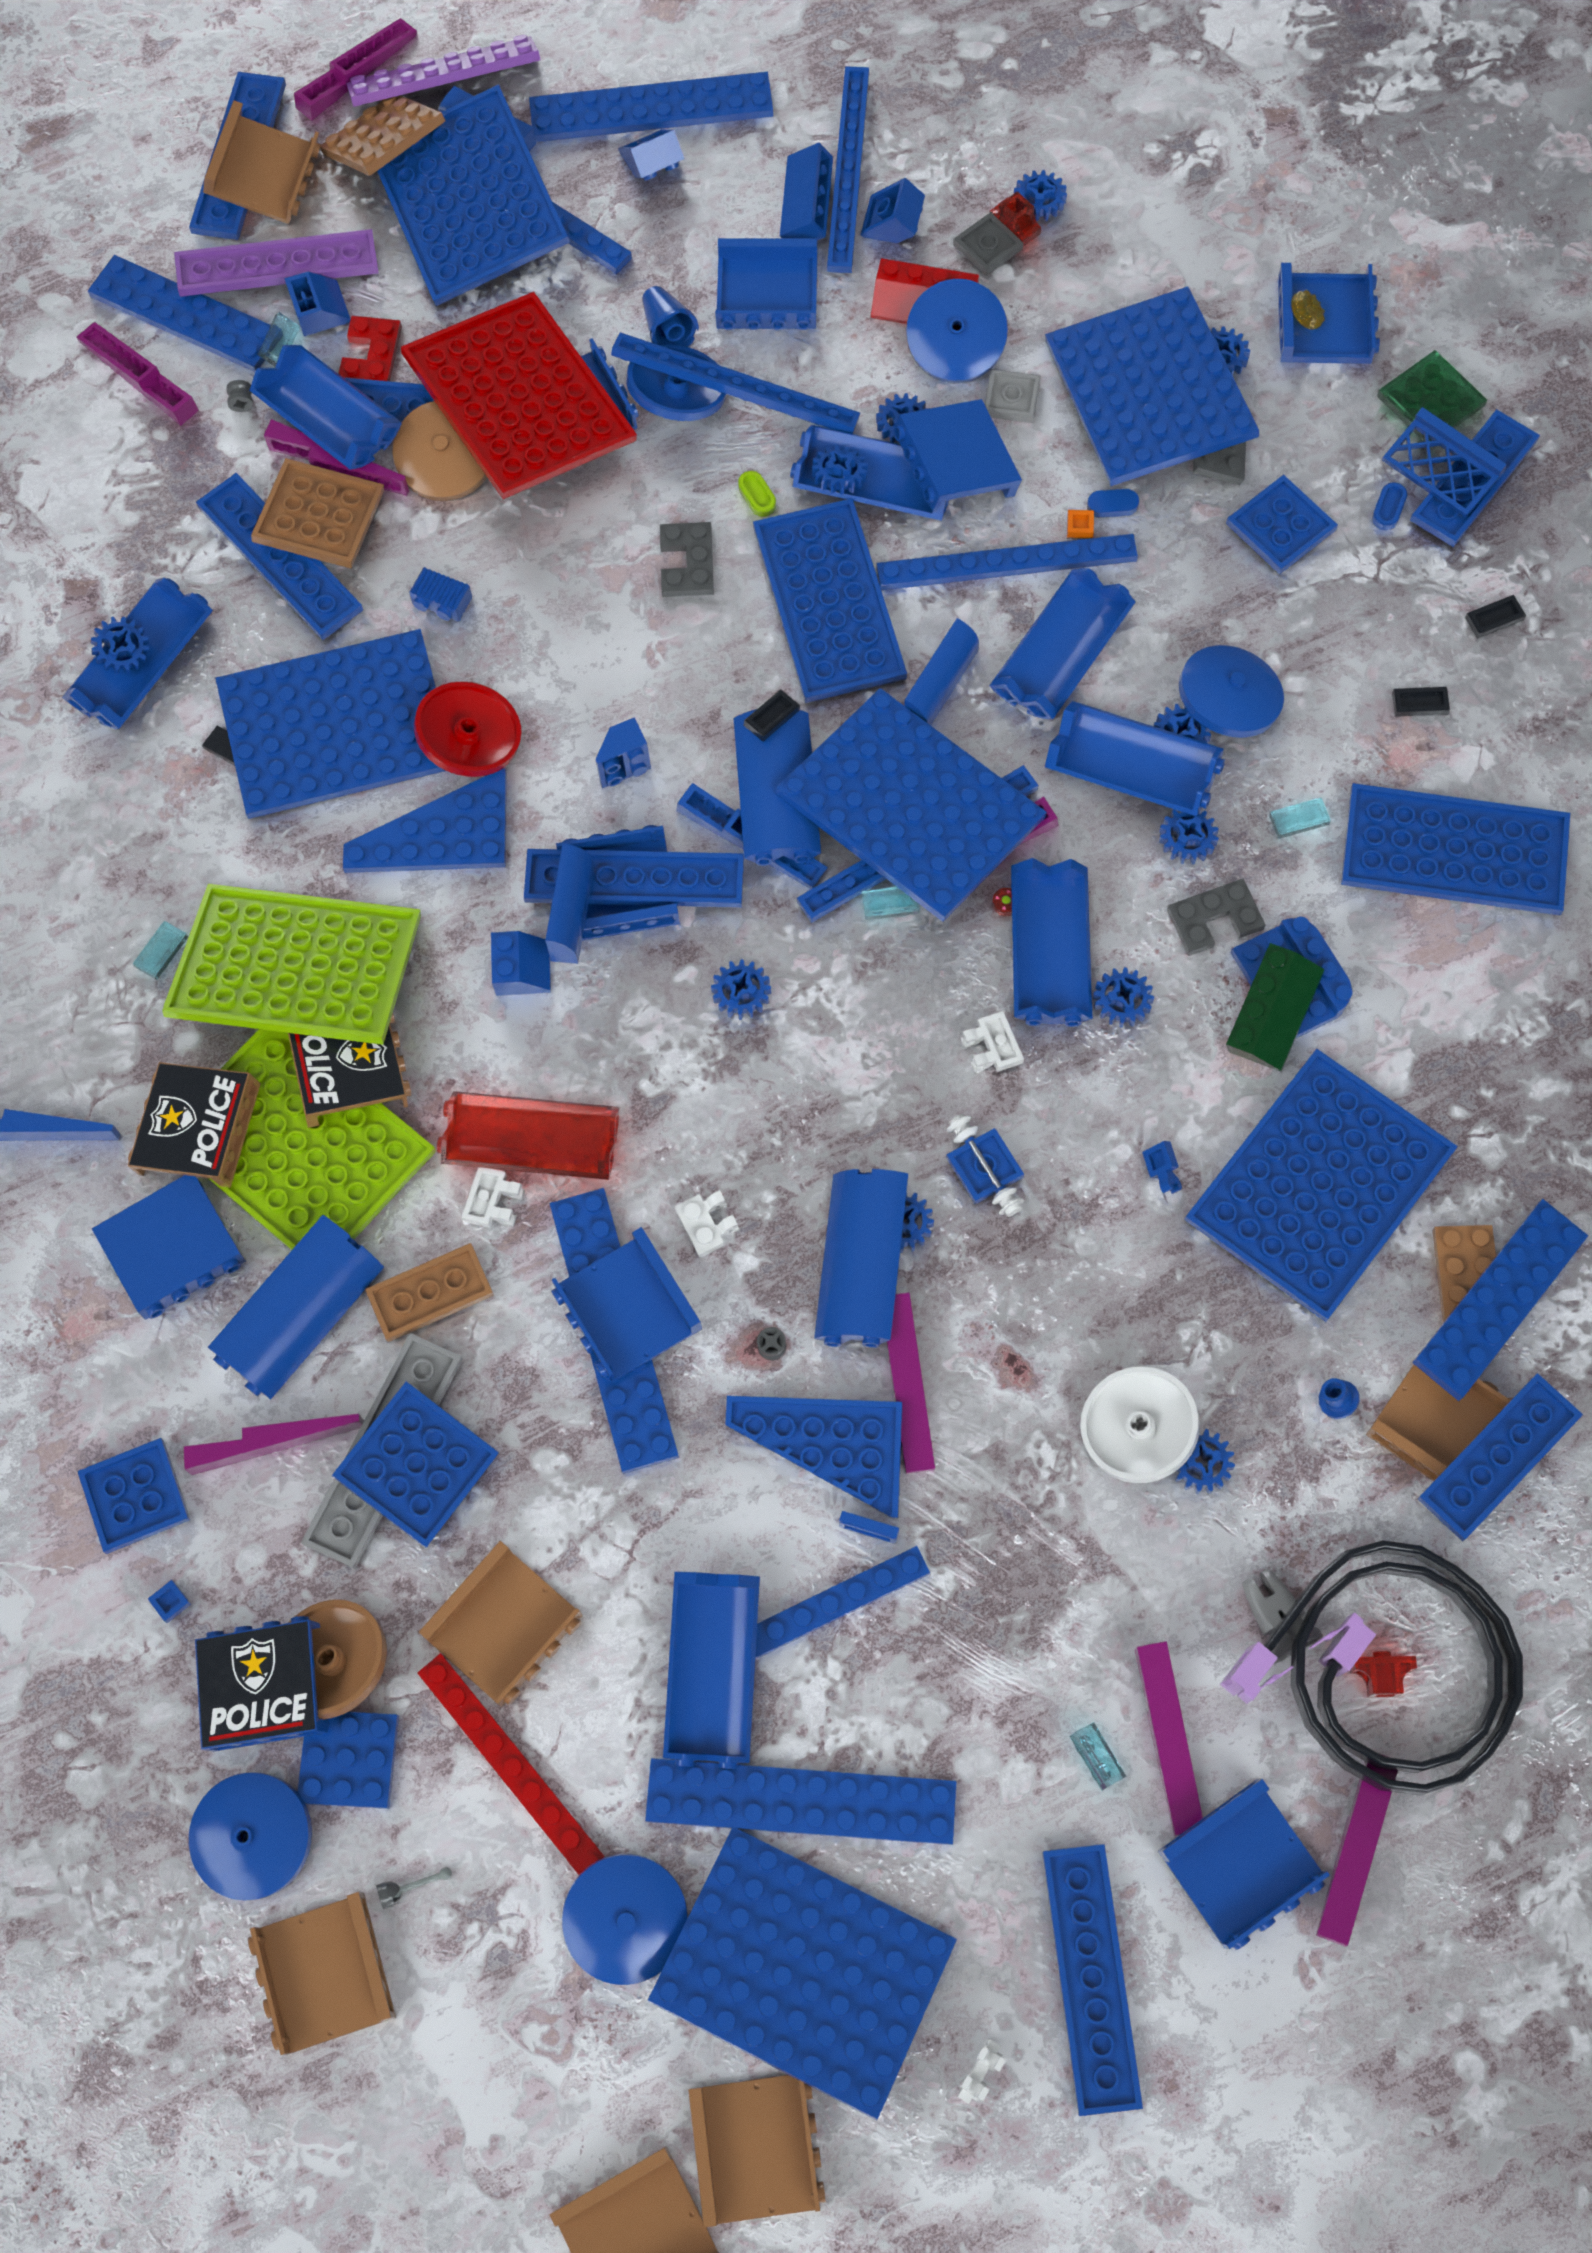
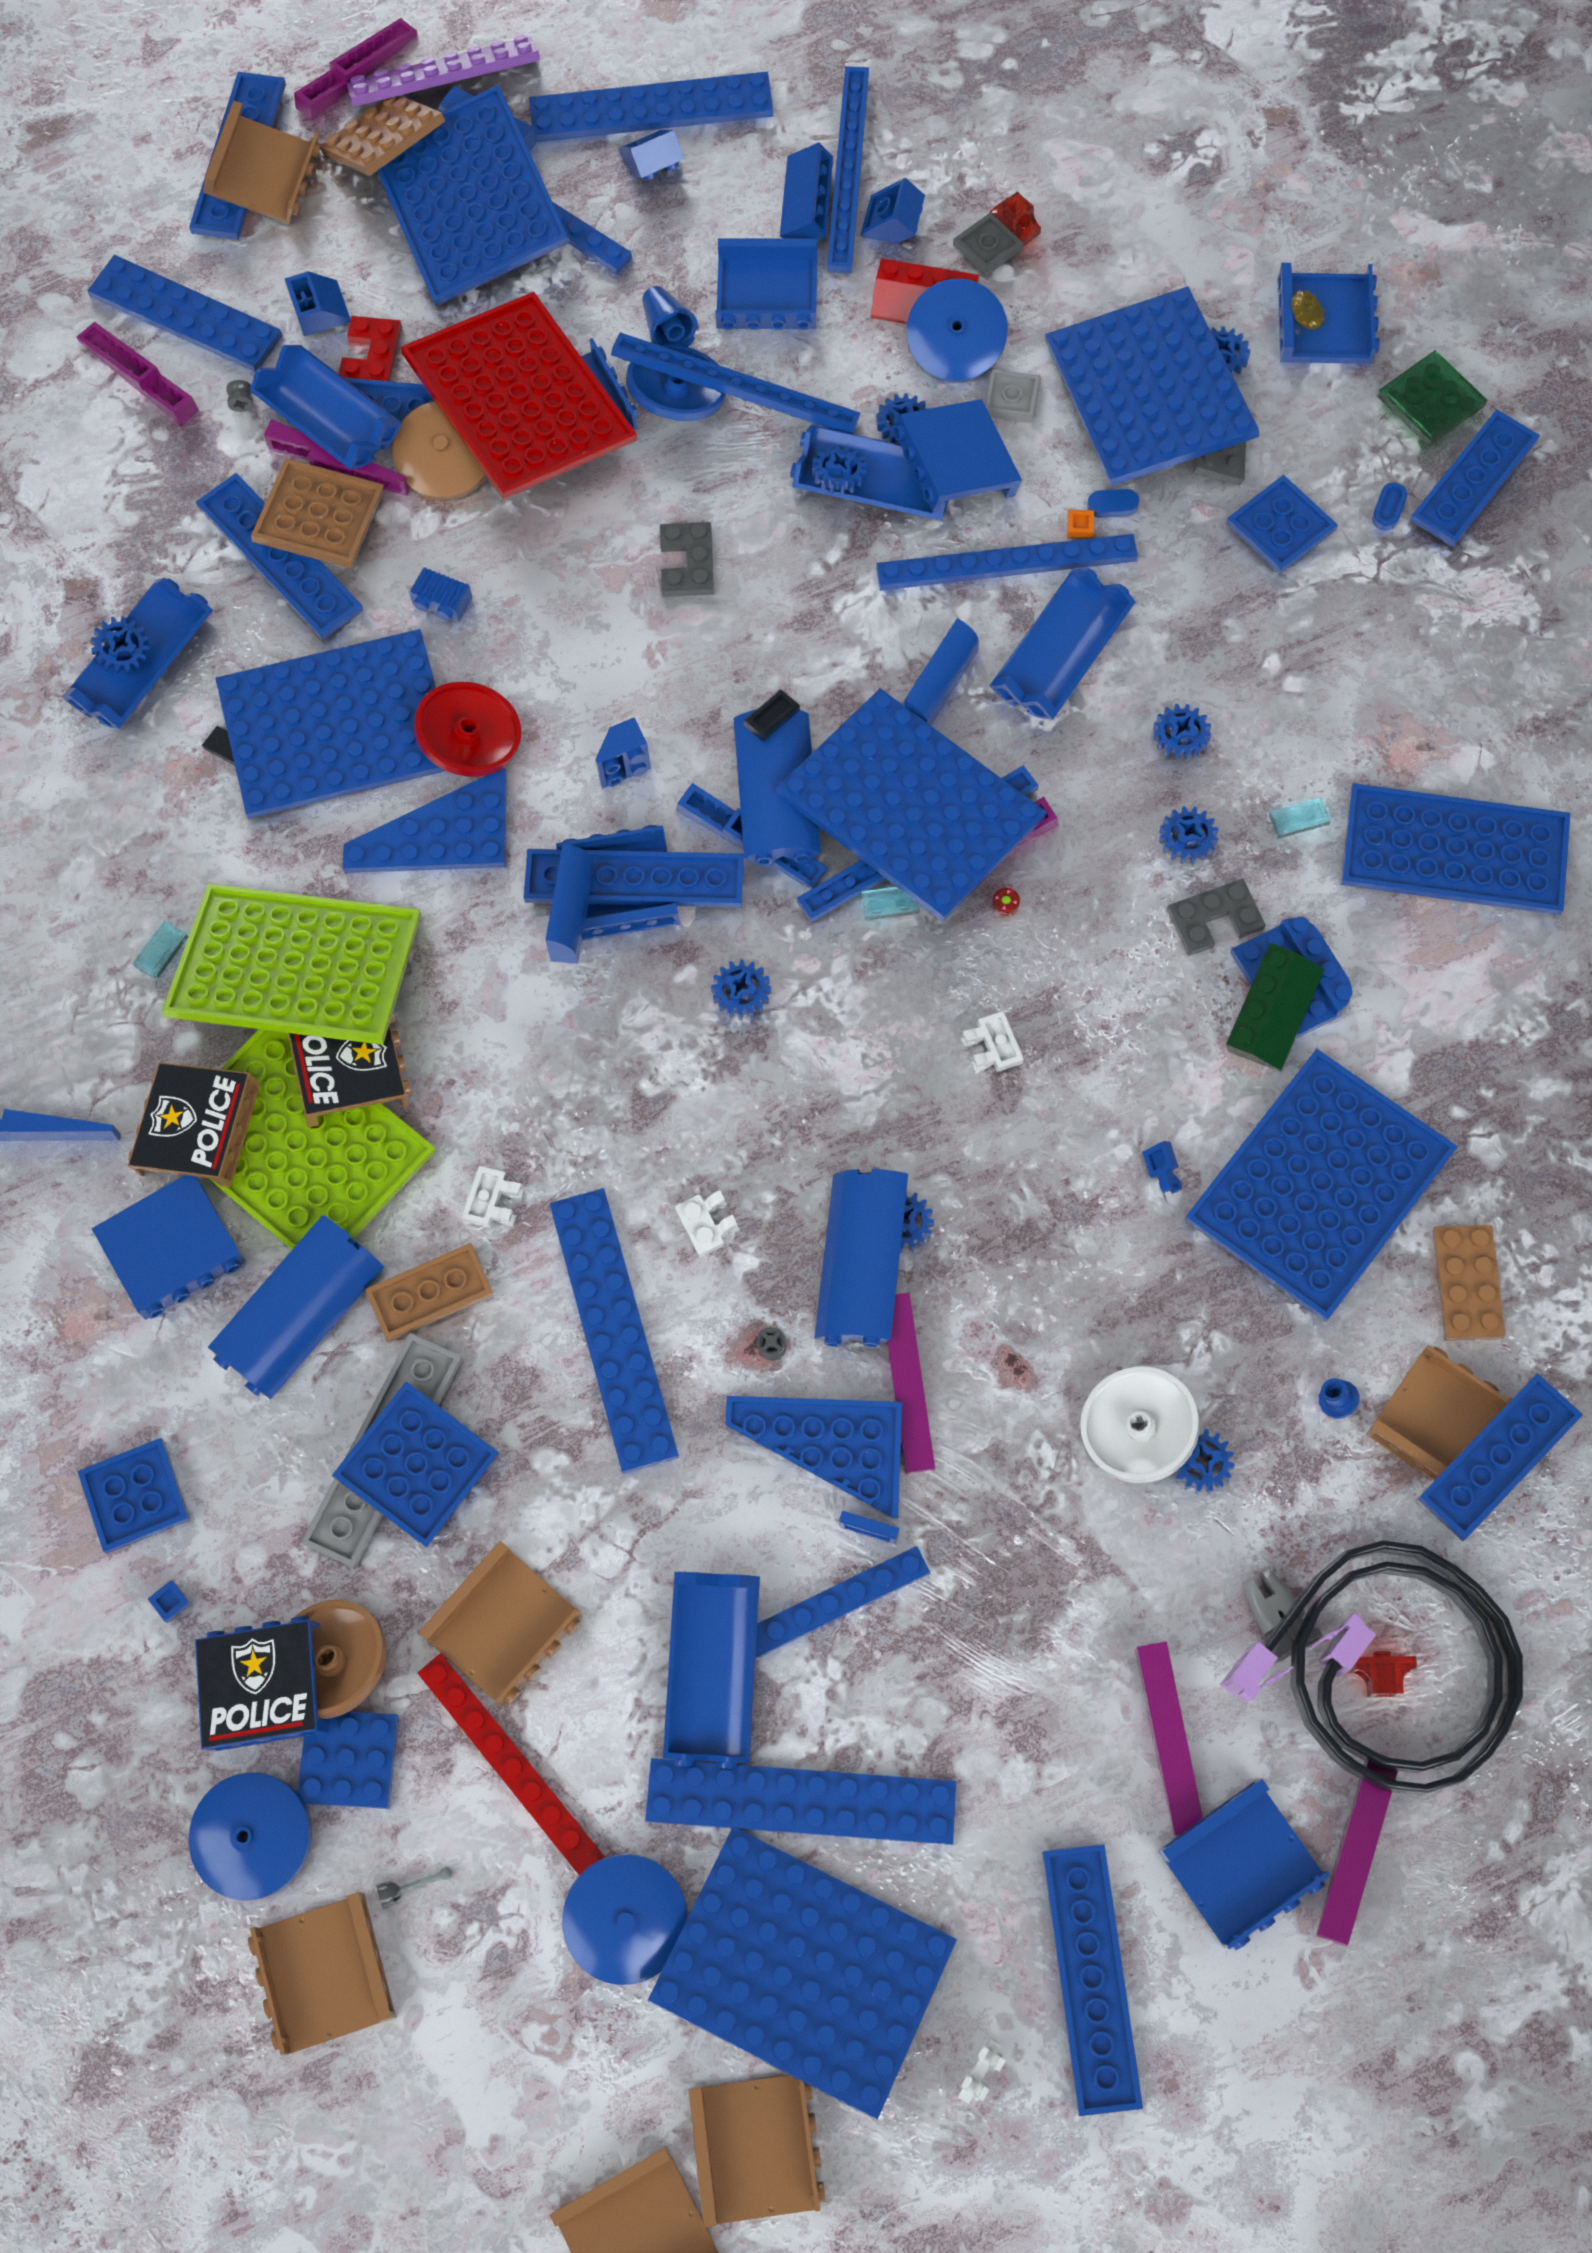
(265, 1440): magenta slope -> none
(272, 261): medium lavender plate -> none
(280, 333): clear light blue tile -> none
(519, 964): blue slope -> none
(529, 1135): clear red cylinder -> none
(627, 1307): blue panel -> none
(757, 493): lime tile -> none
(829, 600): blue plate -> none
(985, 1165): blue plate -> none
(1043, 193): blue gear -> none
(1051, 943): blue cylinder -> none
(1097, 1756): clear light blue plate -> none
(1116, 1006): blue gear -> none
(1135, 758): blue cylinder -> none
(1231, 691): blue dish -> none
(1420, 701): black tile -> none
(1460, 448): blue fence -> none
(1495, 616): black tile -> none
(1500, 1300): blue plate -> none

